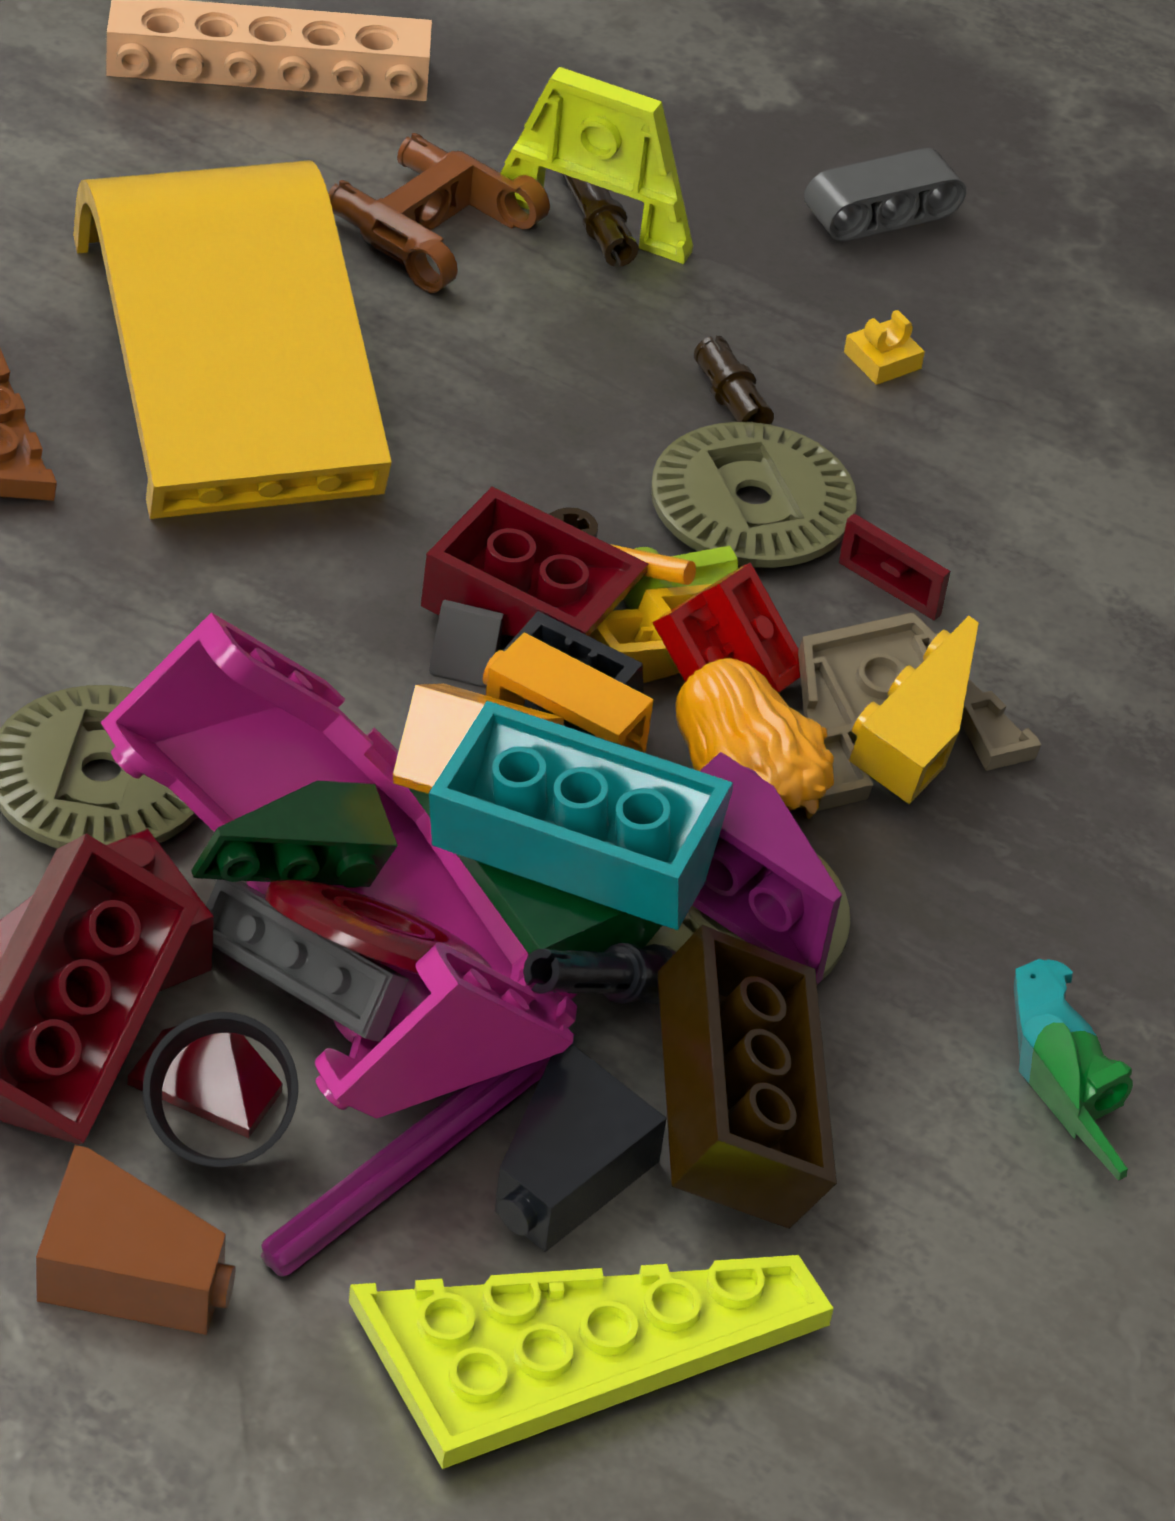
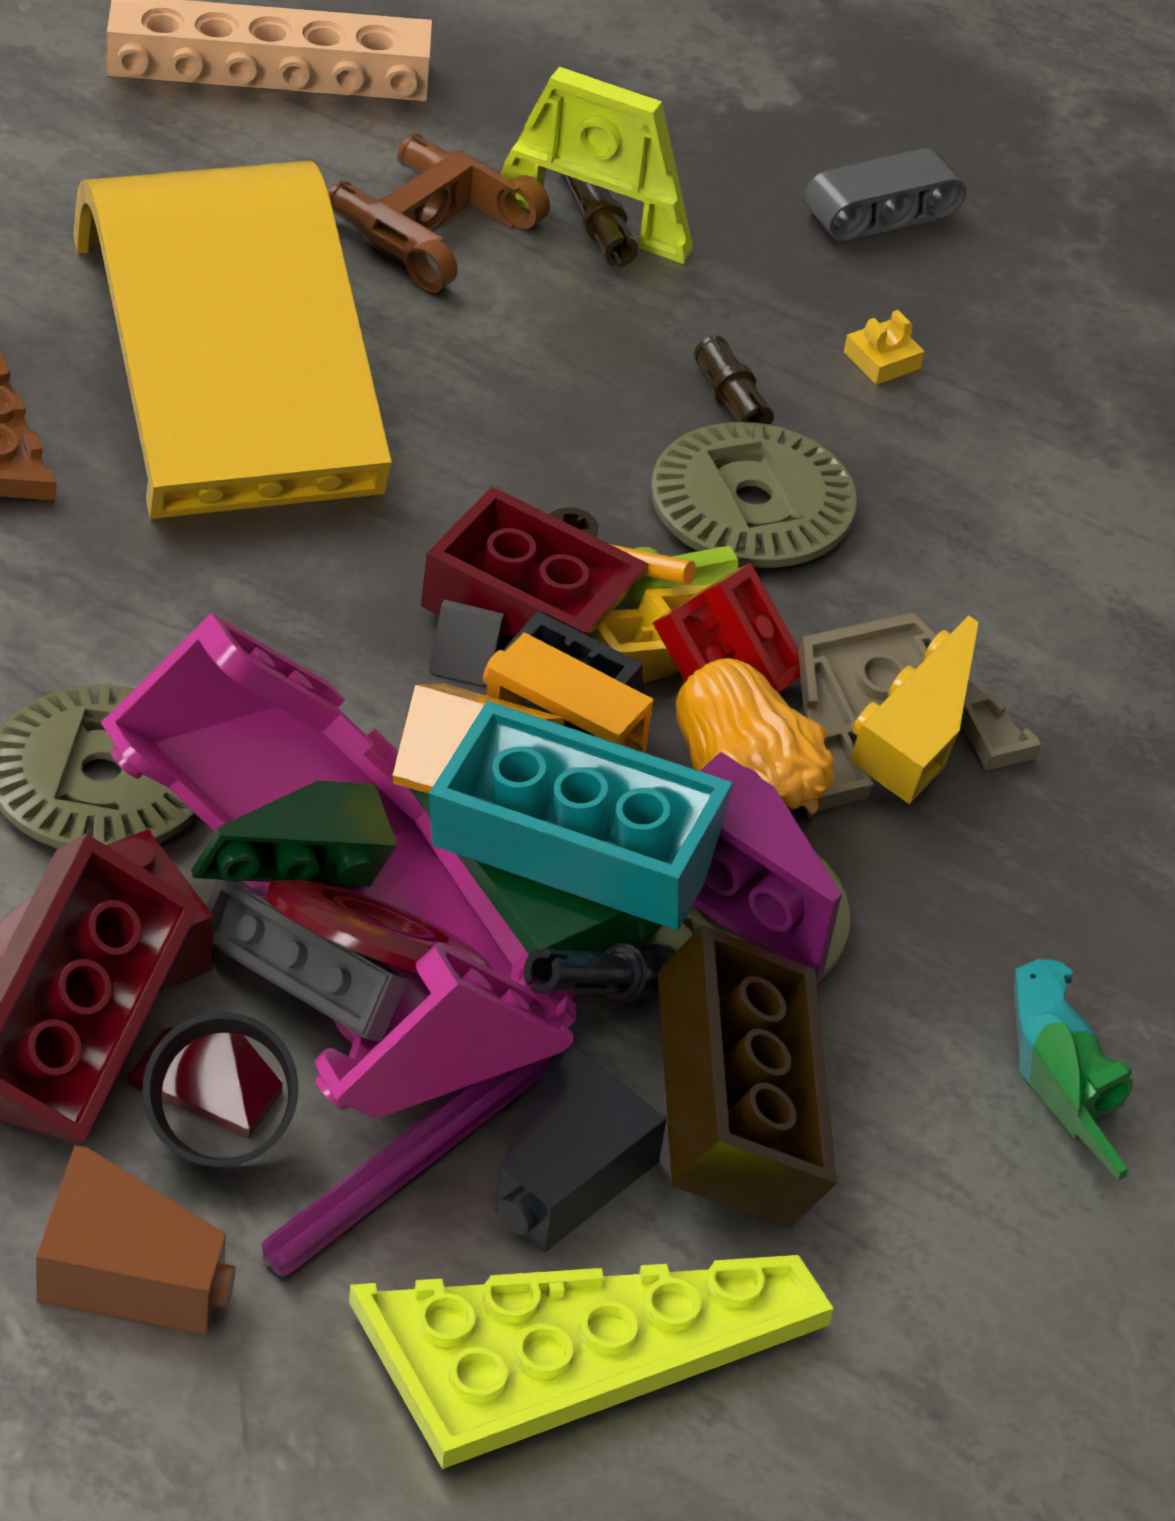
(894, 566): dark red slope -> none

